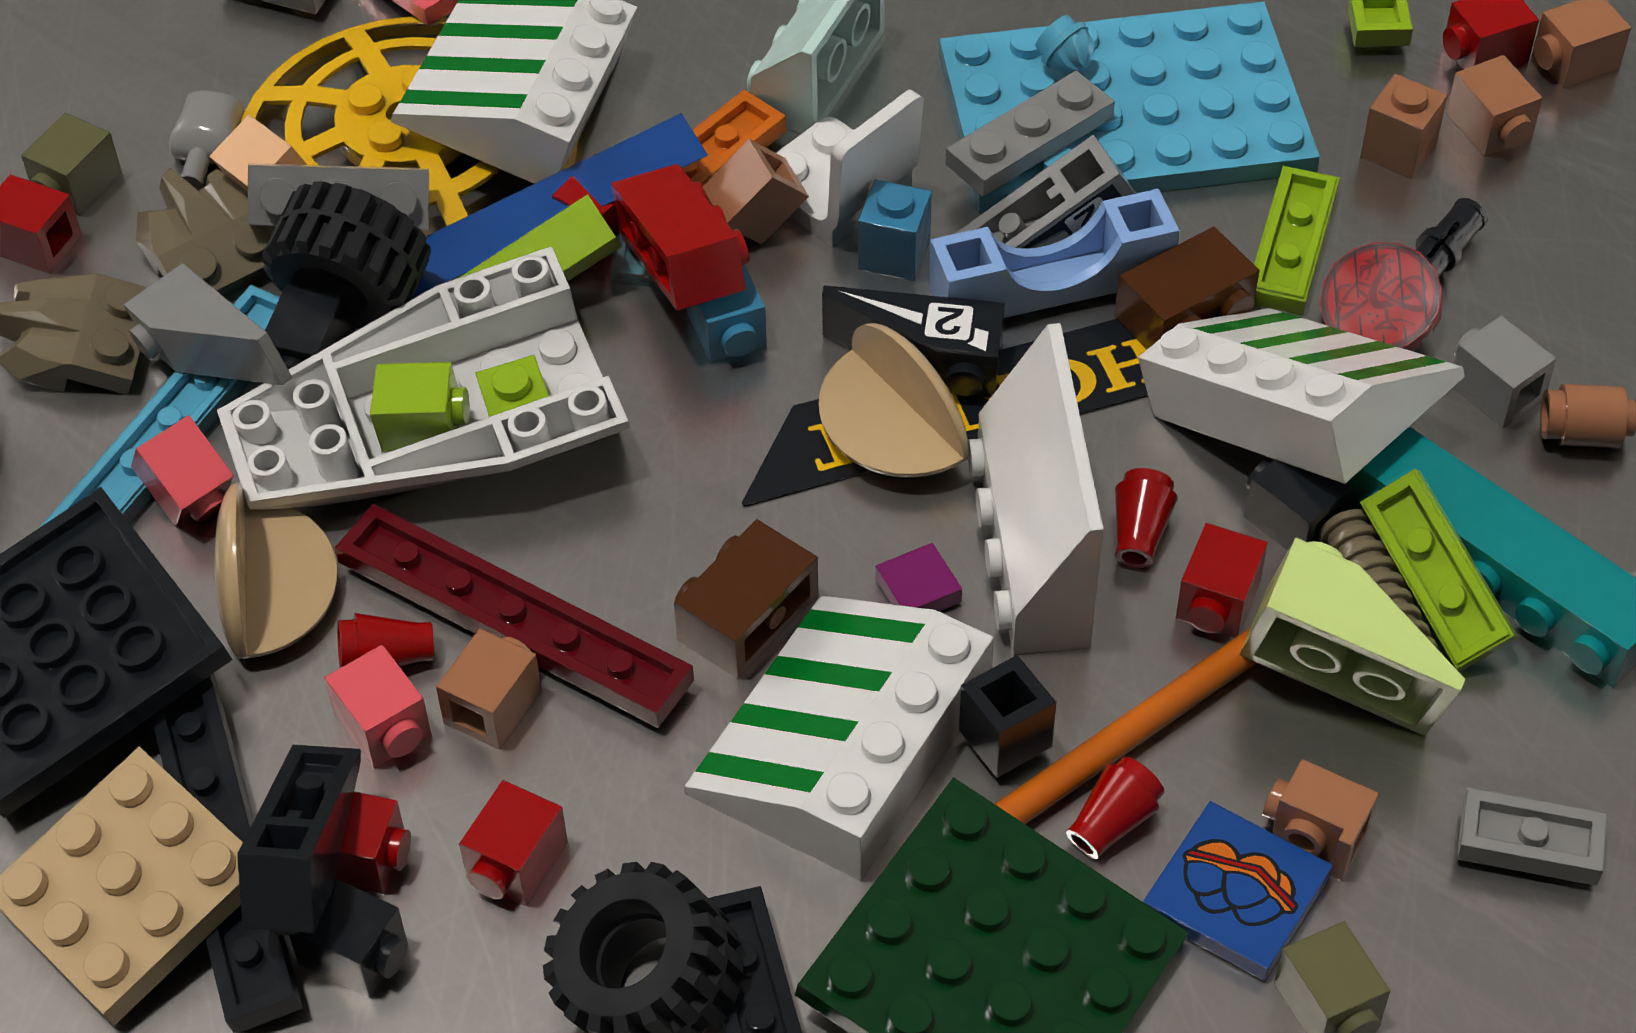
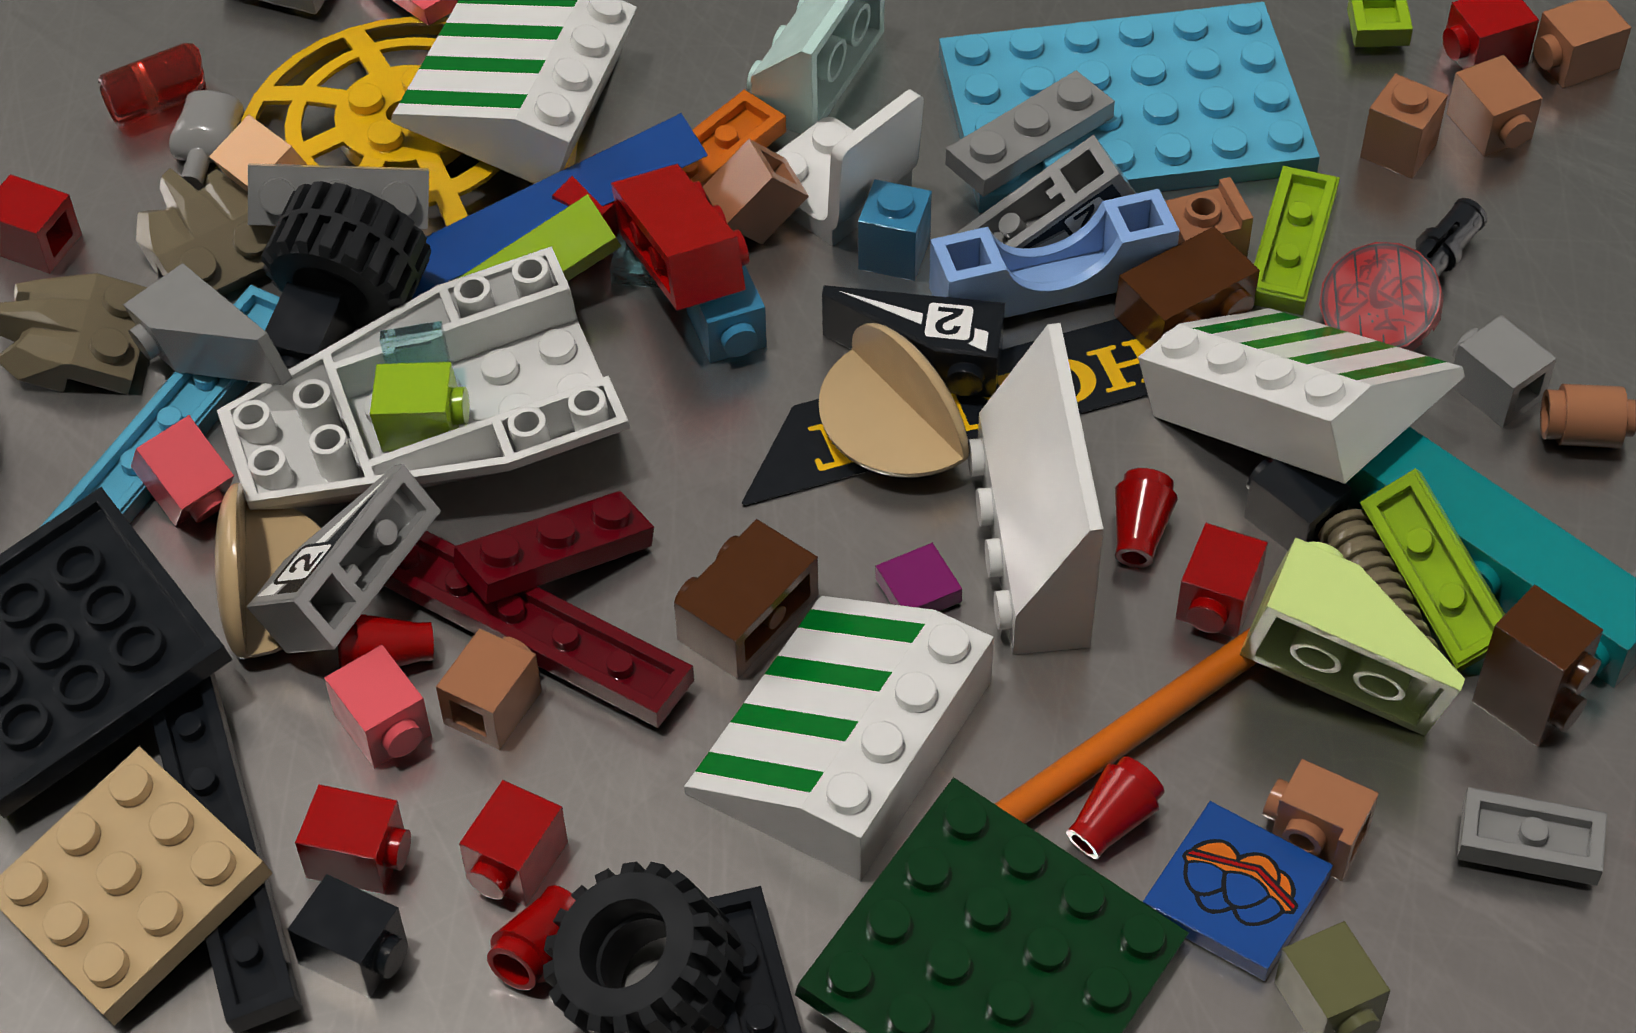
(73, 160): olive brick -> none
(152, 84): none -> clear red arm
(297, 840): black slope -> none
(344, 564): none -> light grey slope
(415, 344): none -> clear light blue tile
(511, 385): lime plate -> none
(519, 945): none -> red cone
(553, 546): none -> dark red plate
(1007, 715): black brick -> none
(1066, 45): medium azure plate -> none
(1217, 208): none -> nougat brick
(1538, 666): none -> reddish brown brick

